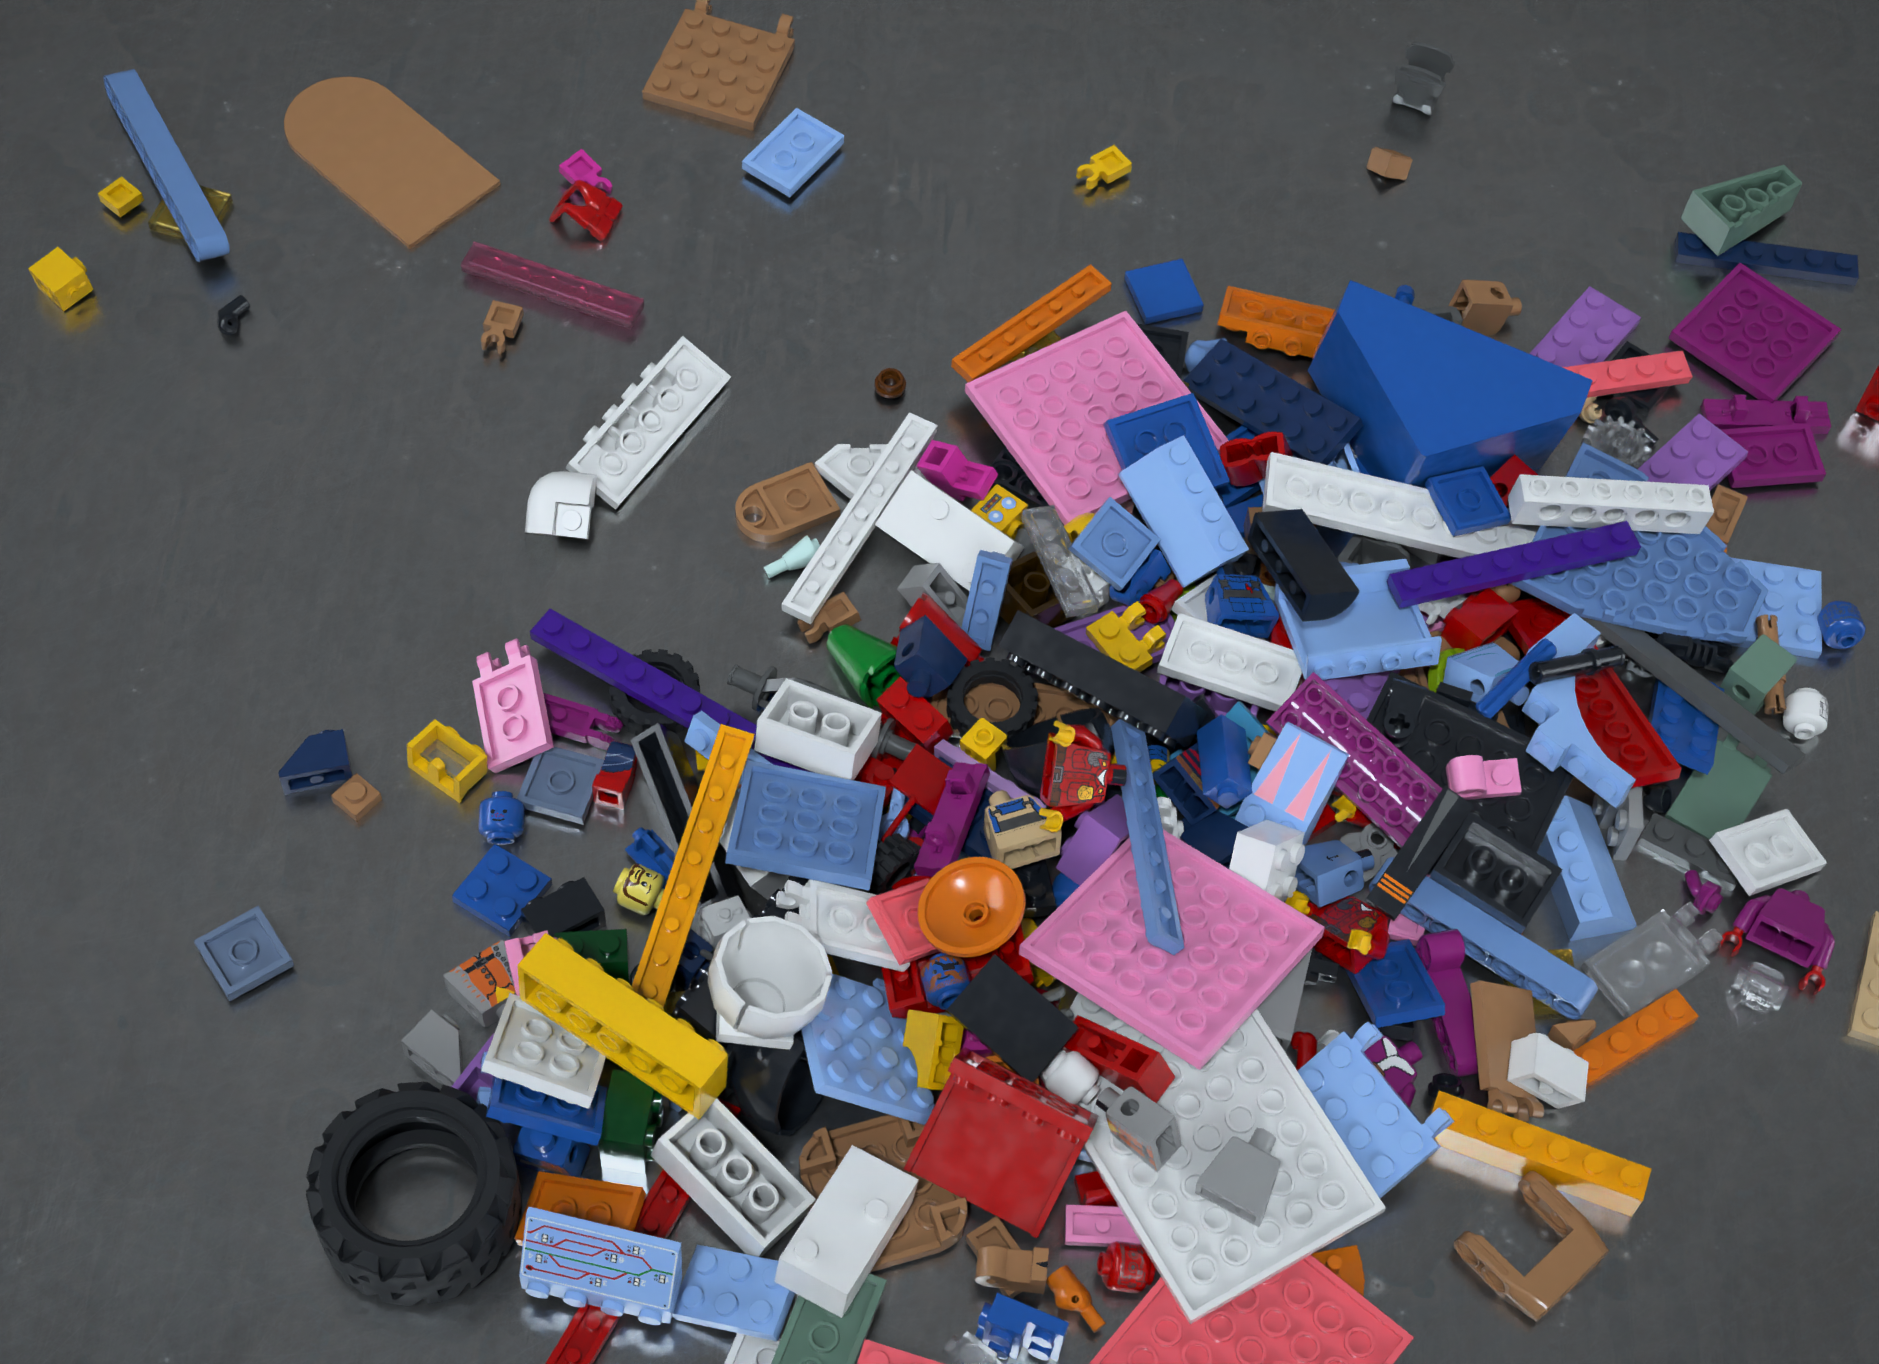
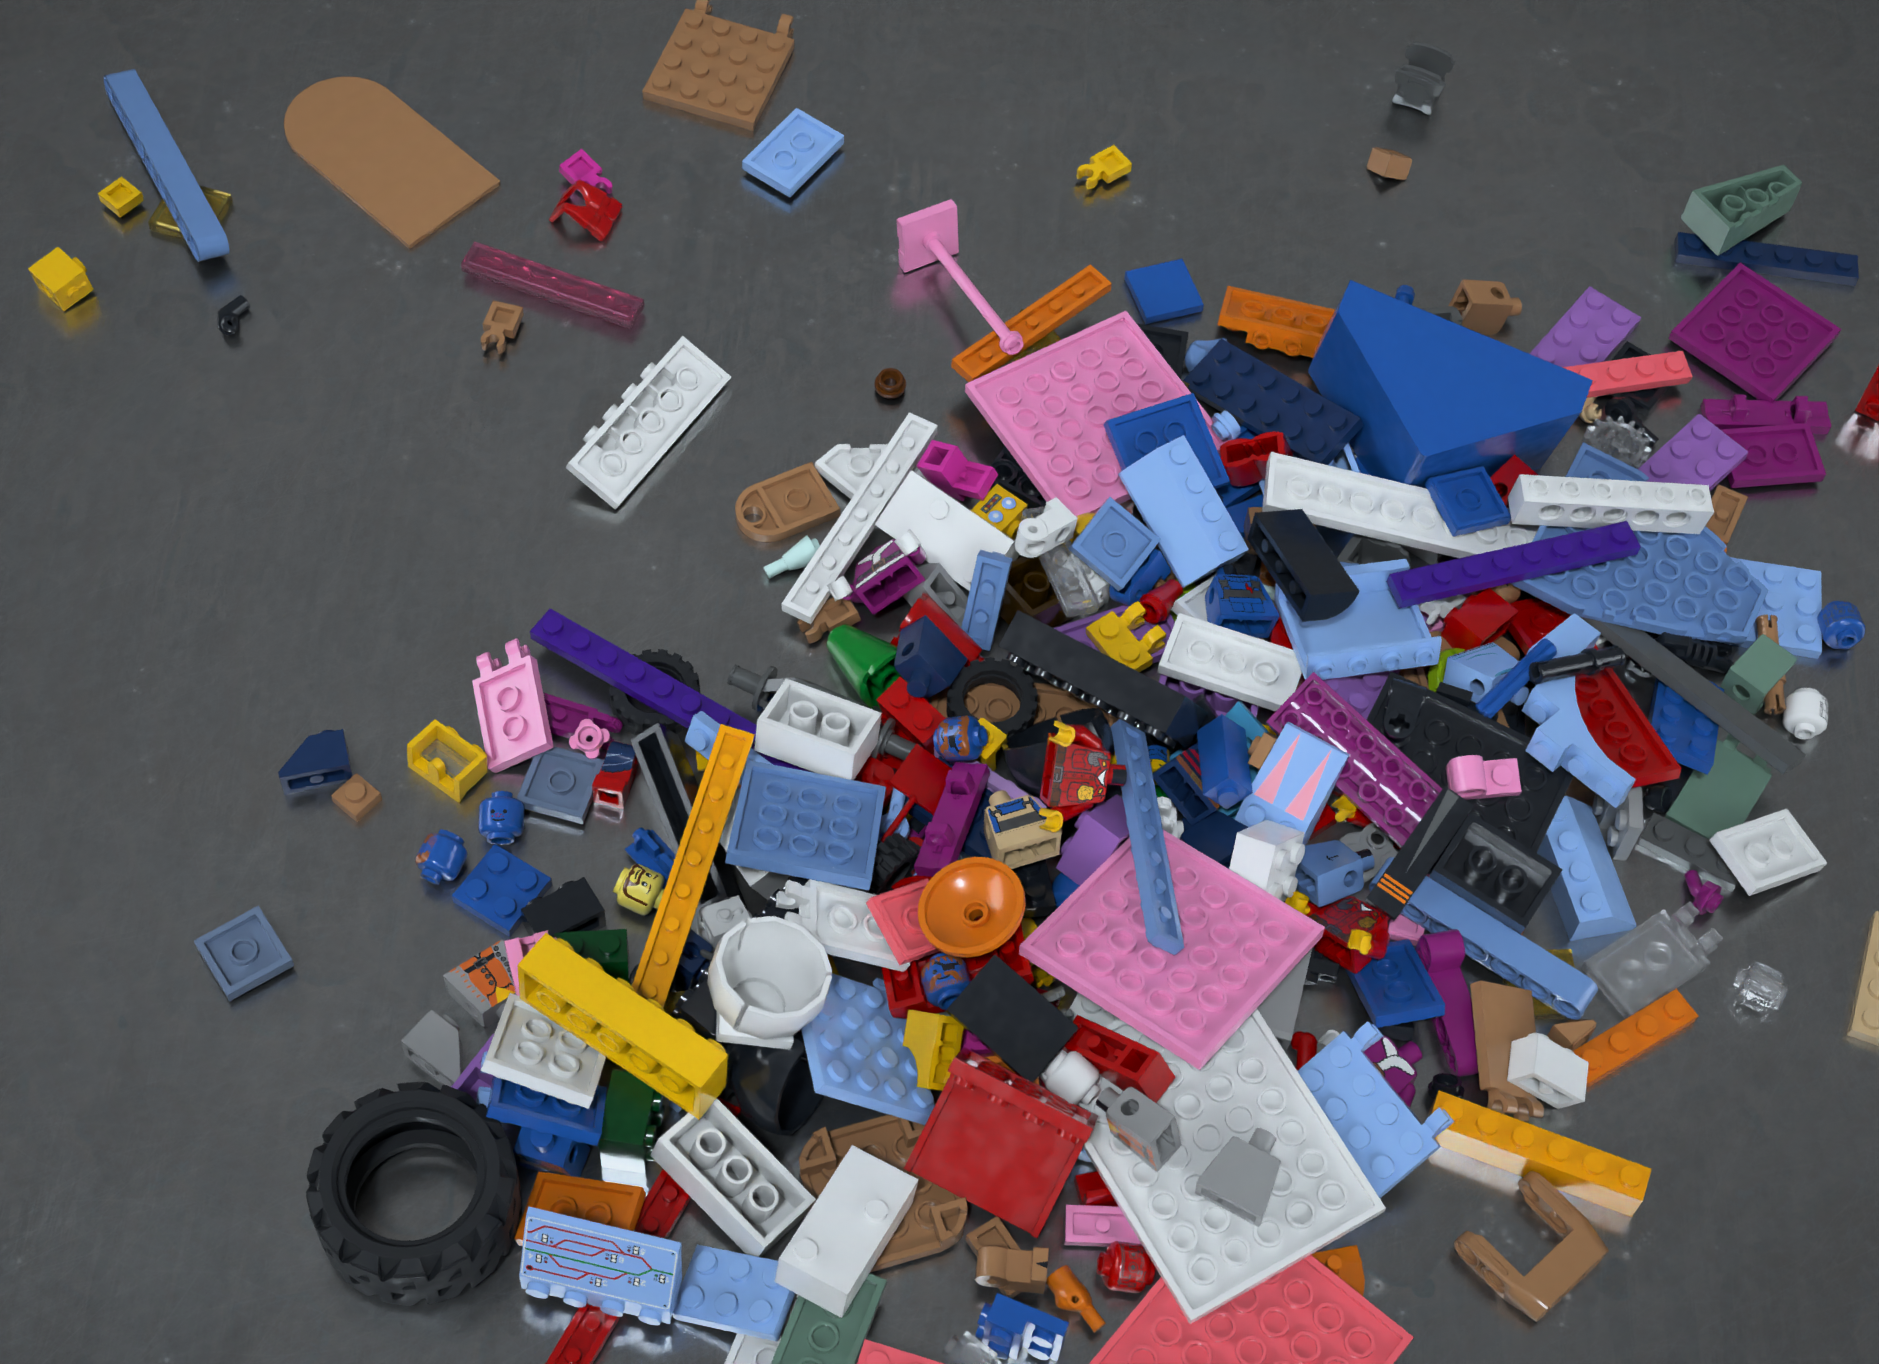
(441, 856): none -> blue head
(561, 505): white brick -> none
(585, 729): none -> bright pink plate
(883, 574): none -> magenta torso
(932, 237): none -> bright pink tile
(960, 738): none -> blue head
(1046, 531): none -> white leg
(1225, 426): none -> light blue plate
(1788, 927): magenta torso -> none

